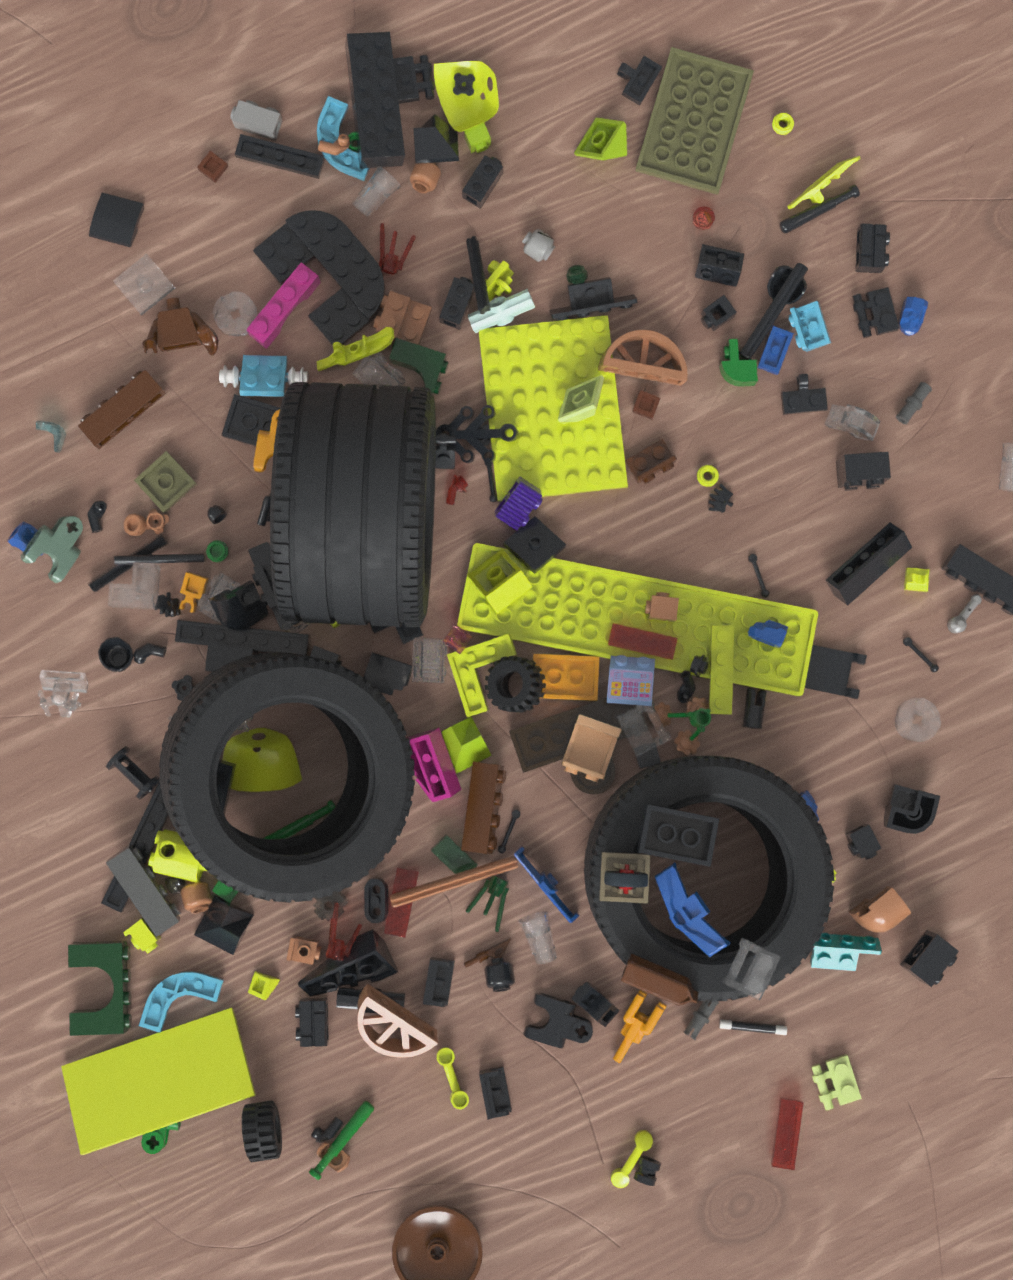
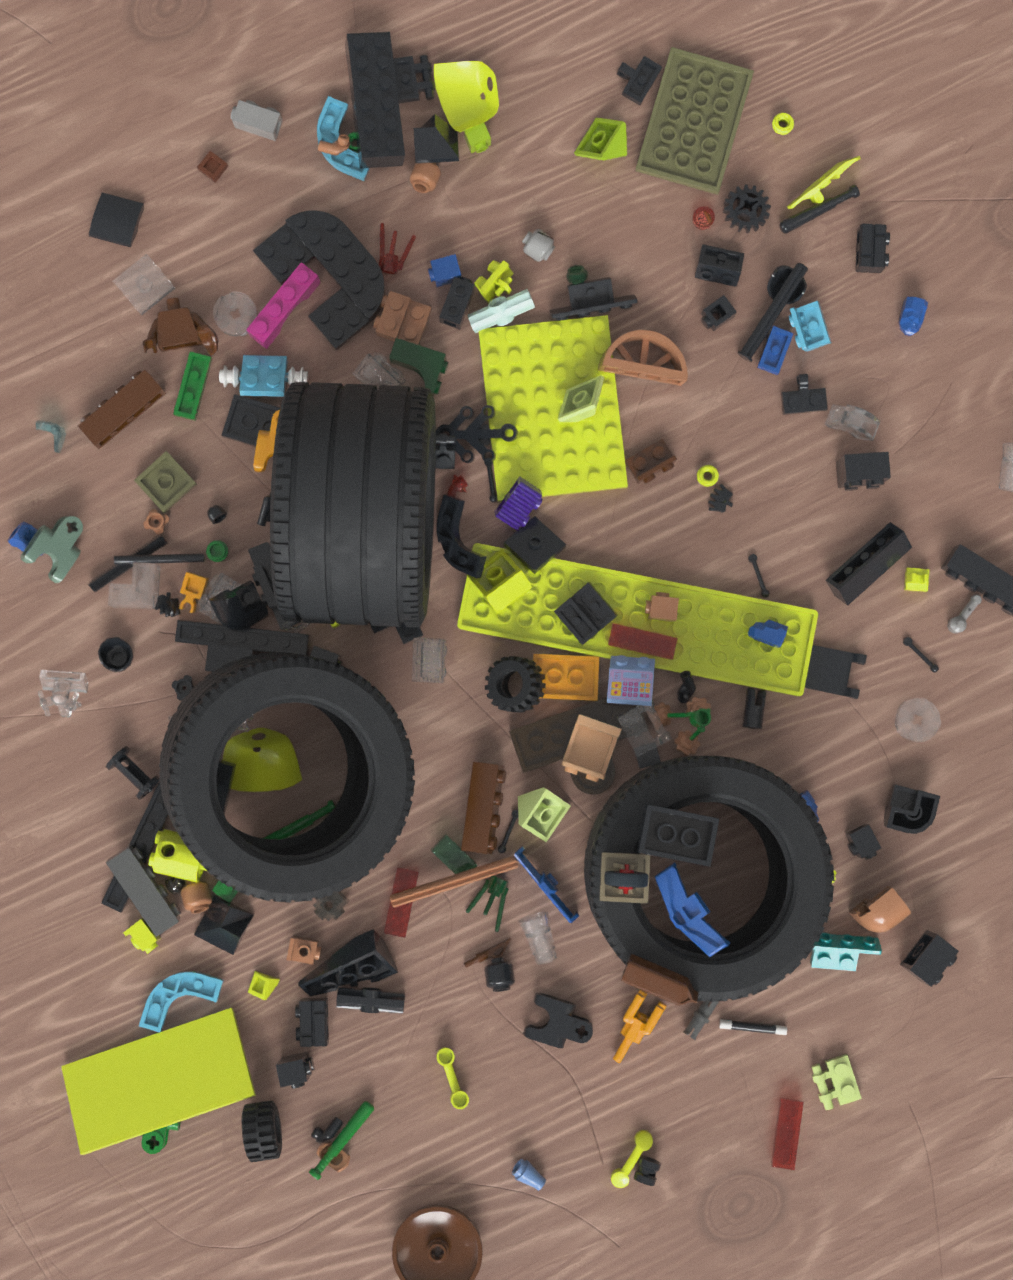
(95, 514): black arm -> none
(111, 958): dark green arch -> none
(135, 524): nougat tile -> none
(146, 650): black arm -> none
(192, 386): none -> green plate
(279, 156): black plate -> none
(294, 1070): none -> black brick
(336, 947): clear red plant -> none
(365, 347): neon yellow piece -> none
(376, 191): clear plant -> none
(376, 900): black plate -> none
(387, 673): black piece -> none
(424, 1034): nougat window -> none
(433, 765): dark pink wedge -> none
(438, 982): black hinge -> none
(444, 270): none -> blue brick
(448, 535): none -> black plate
(457, 639): plate -> none
(459, 79): black plate -> none
(465, 672): neon yellow plate -> none
(465, 744): lime slope -> none
(478, 275): black axle -> none
(483, 181): black brick -> none
(495, 1092): black hinge -> none
(528, 1174): none -> medium blue cone
(541, 812): none -> yellowish green slope
(586, 613): none -> black slope
(595, 1003): black brick -> none
(646, 405): copper plate -> none
(699, 665): black plate -> none
(721, 669): neon yellow plate -> none
(737, 371): green brick -> none
(753, 203): none -> black gear
(758, 972): clear plate -> none
(881, 310): black plate -> none
(913, 403): dark grey pin -> none

